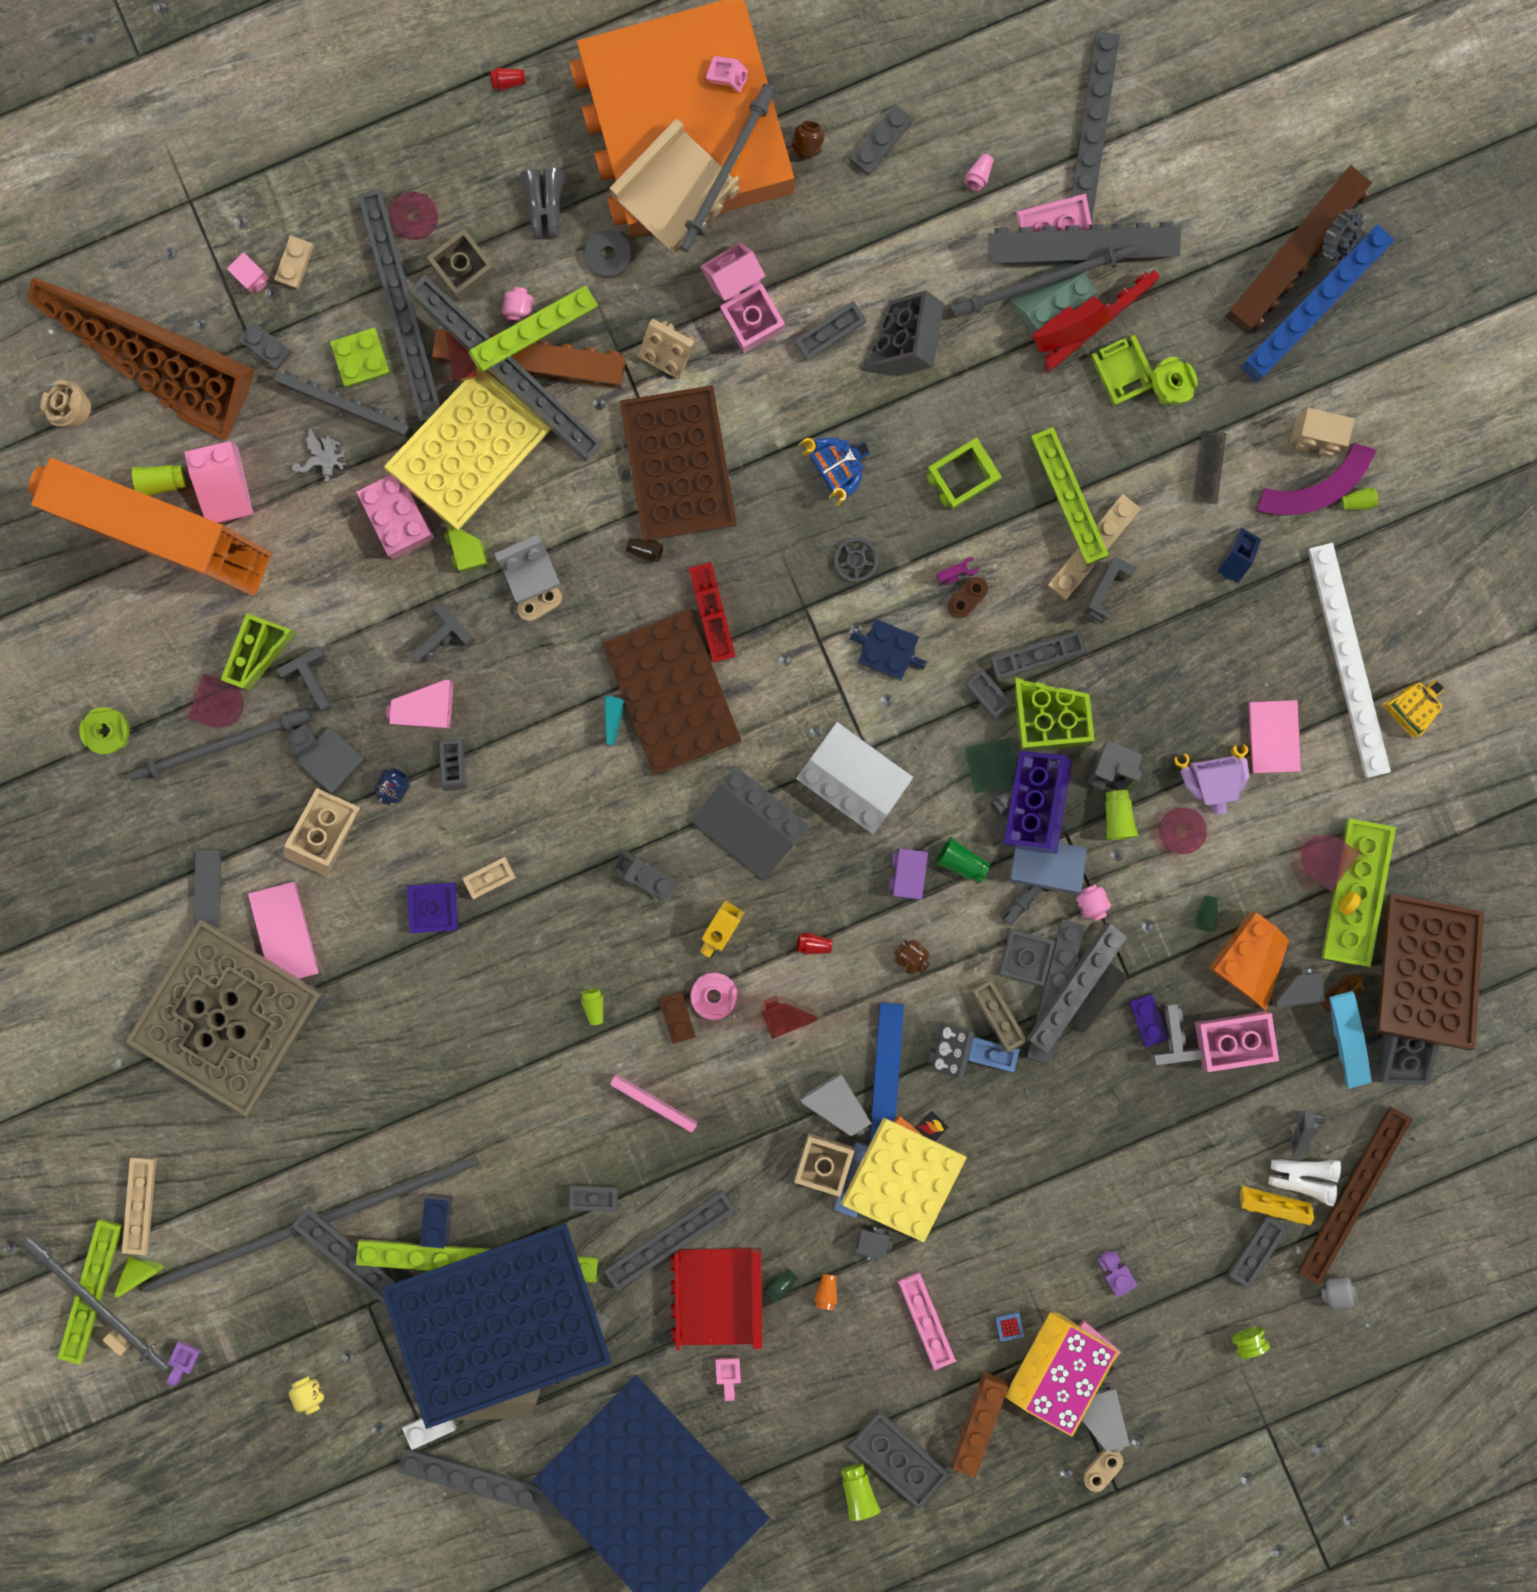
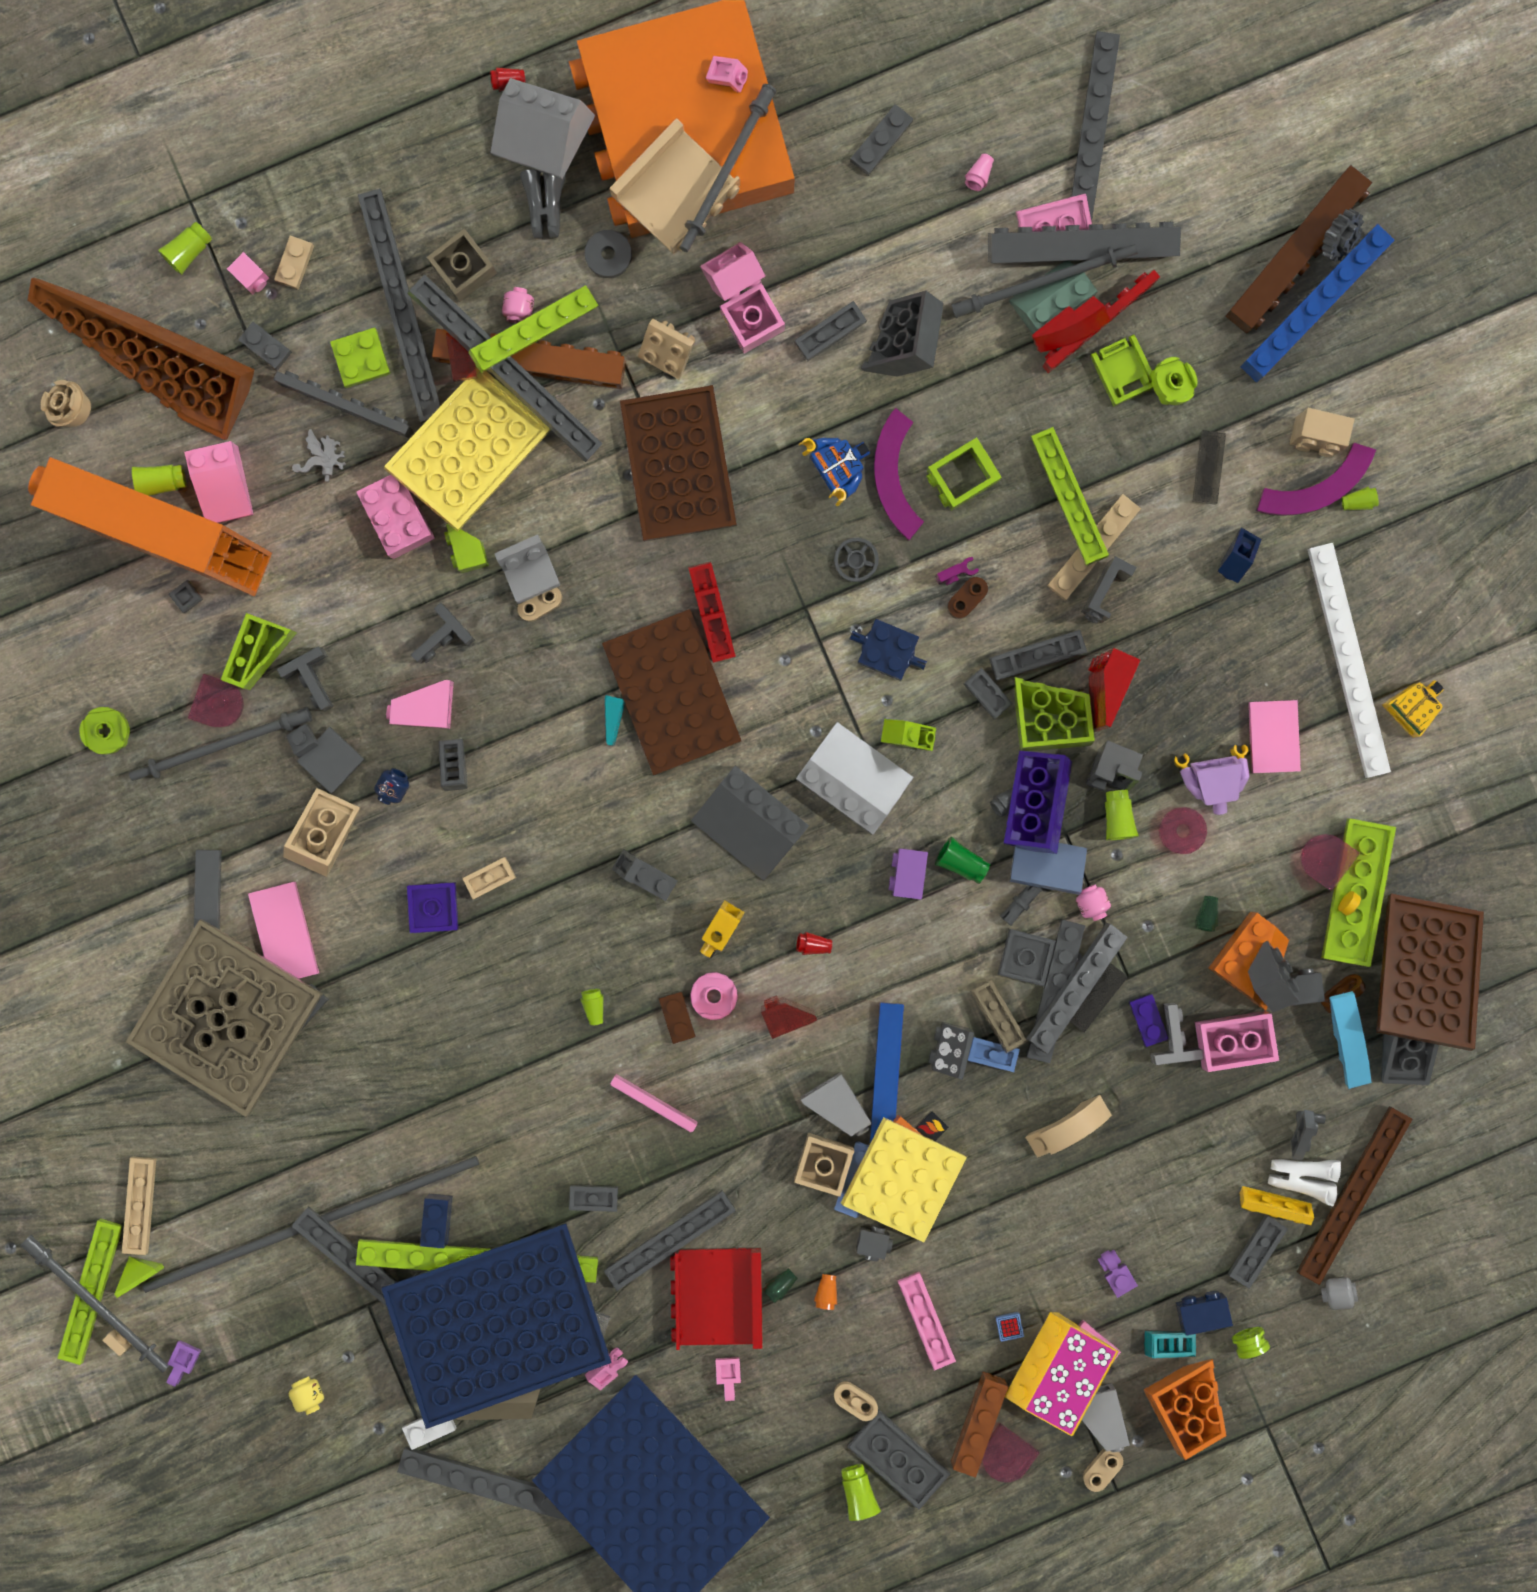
(185, 247): none -> lime plant
(185, 596): none -> dark grey tile
(414, 229): clear pink tile -> none
(539, 127): none -> light grey slope
(604, 1375): none -> bright pink plate
(645, 549): dark brown cone -> none
(808, 139): reddish brown head -> none
(855, 1400): none -> tan plate
(887, 476): none -> magenta tile
(908, 734): none -> lime slope
(912, 957): reddish brown head -> none
(992, 765): clear green plate -> none
(1008, 1455): none -> clear pink tile
(1070, 1129): none -> tan arch
(1108, 684): none -> red slope
(1155, 1344): none -> teal slope
(1189, 1408): none -> orange wedge
(1204, 1313): none -> dark blue brick
(1272, 978): none -> dark grey slope

